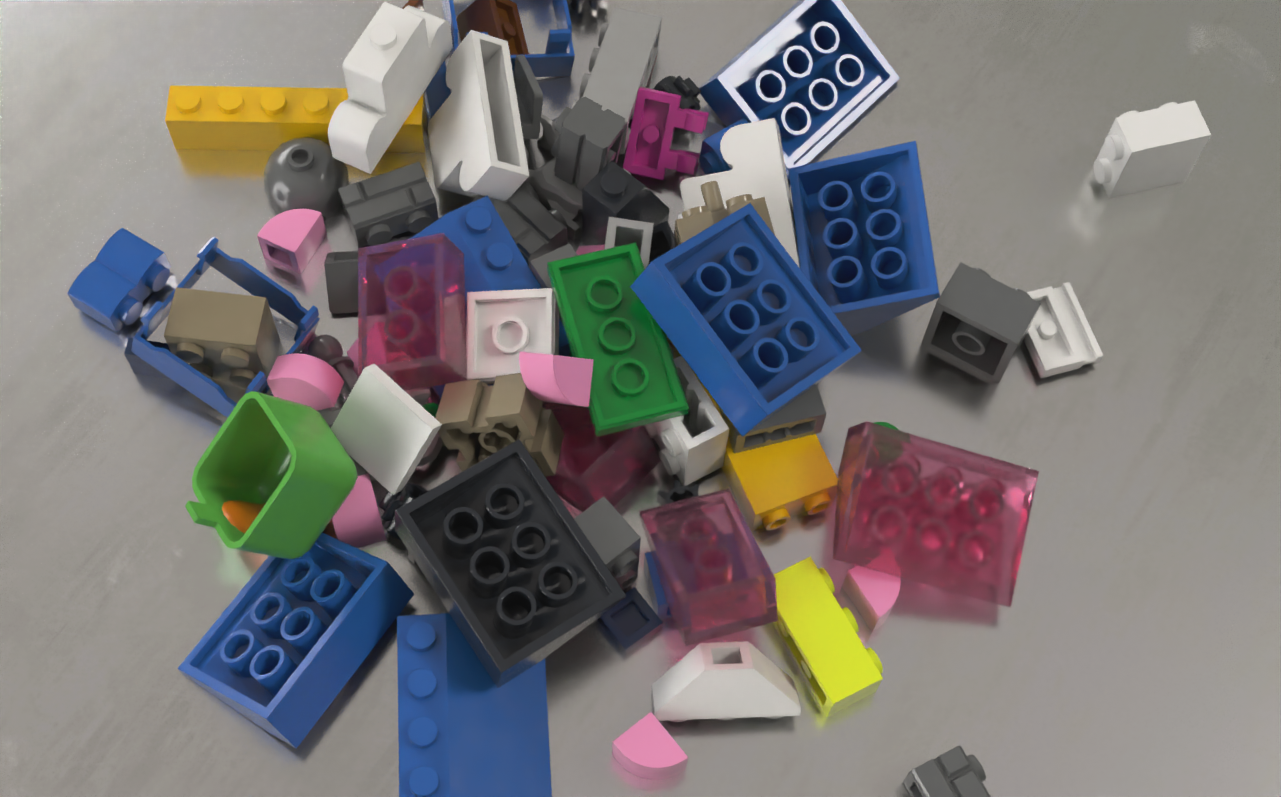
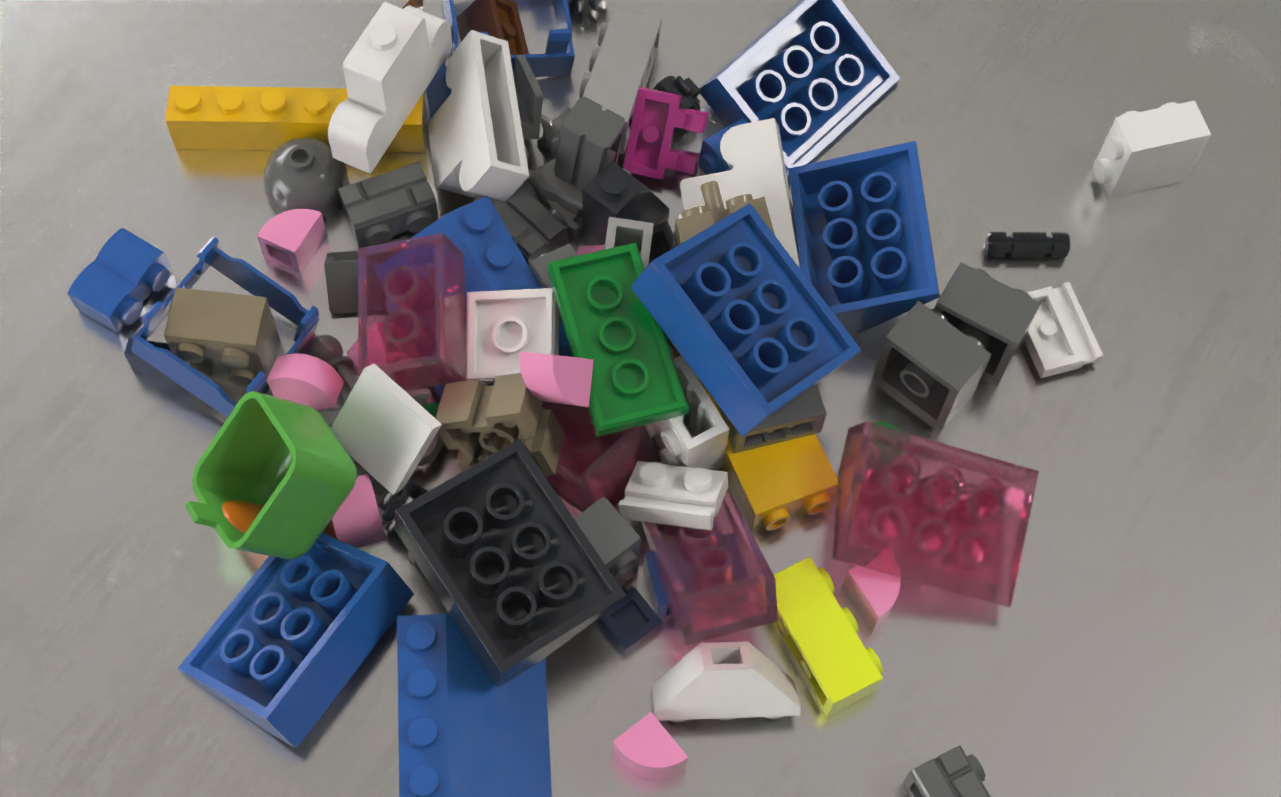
(674, 495): none -> white plate
(931, 364): none -> dark grey brick
(1027, 244): none -> black axle

